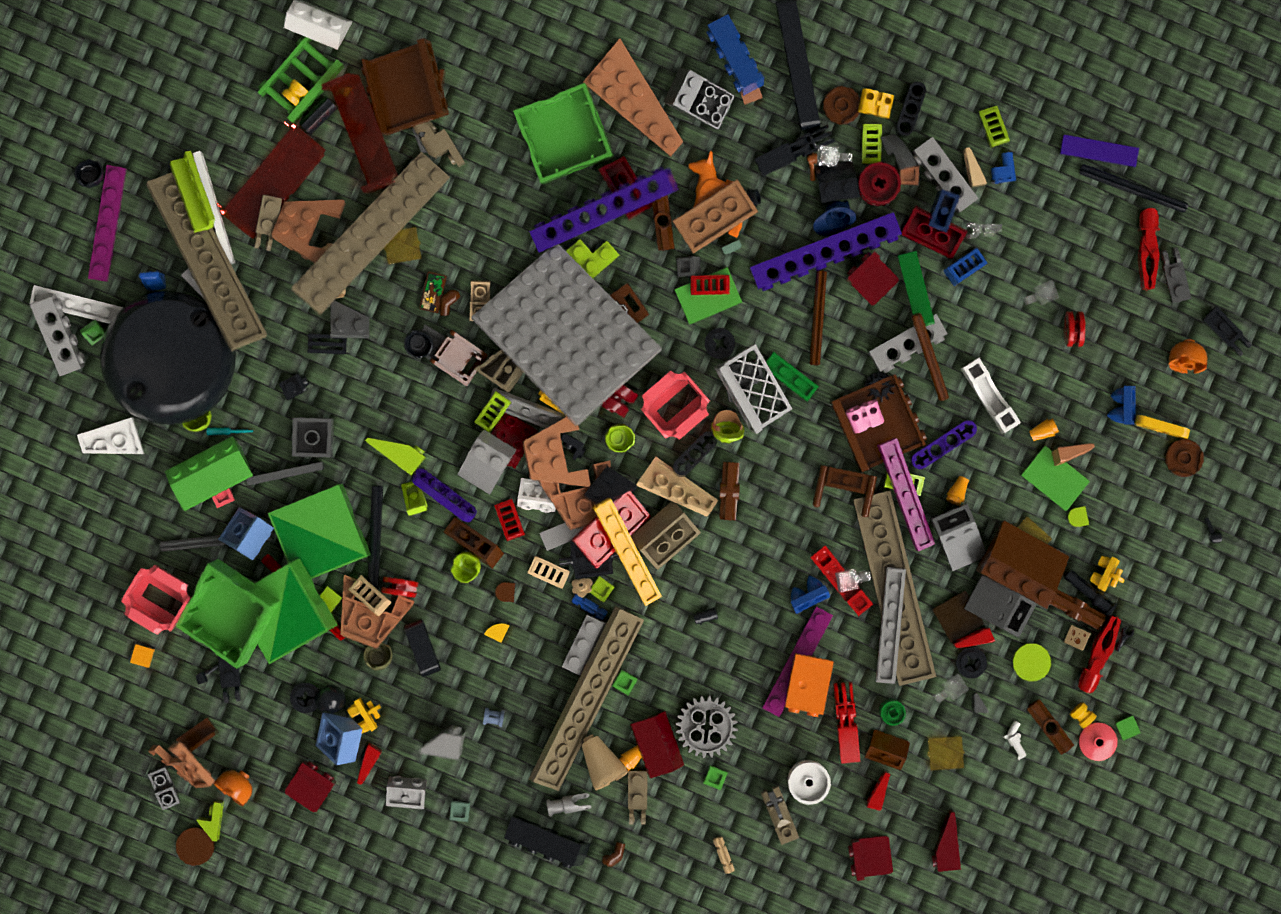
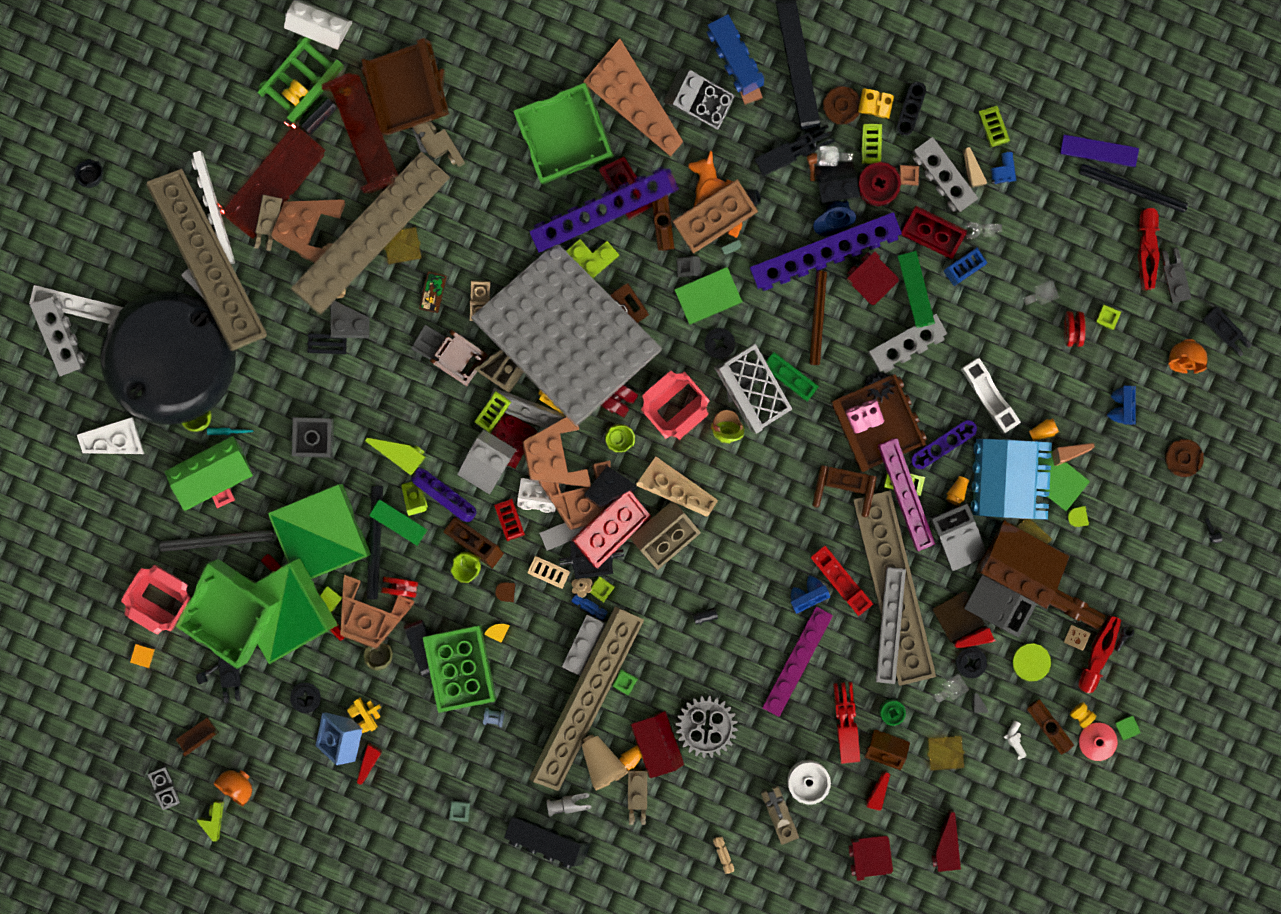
(93, 332): bright green tile -> none
(107, 223): magenta plate -> none
(153, 280): blue slope -> none
(185, 764): nougat wing -> none
(192, 193): lime fence -> none
(194, 846): reddish brown tile -> none
(246, 533): medium blue slope -> none
(286, 473): dark grey tile -> none
(294, 386): black bracket -> none
(310, 786): dark red bracket -> none
(330, 699): black hair -> none
(380, 606): tan slope -> none
(397, 522): none -> green tile
(406, 792): light grey bracket -> none
(418, 343): black hair -> none
(446, 743): light grey slope -> none
(447, 300): reddish brown arm -> none
(459, 668): none -> bright green slope
(570, 442): black bracket -> none
(614, 858): reddish brown arm -> none
(627, 551): yellow tile -> none
(695, 462): black beam -> none
(715, 777): bright green tile -> none
(726, 291): red slope -> none
(729, 491): reddish brown piece -> none
(808, 684): orange piece -> none
(849, 579): clear plate -> none
(896, 146): dark grey slope -> none
(930, 356): reddish brown axle -> none
(943, 210): dark blue slope -> none
(1009, 478): none -> dark azure hinge
(1098, 598): black pin -> none
(1108, 317): none -> lime tile
(1110, 565): yellow hips -> none
(1162, 427): yellow beam -> none

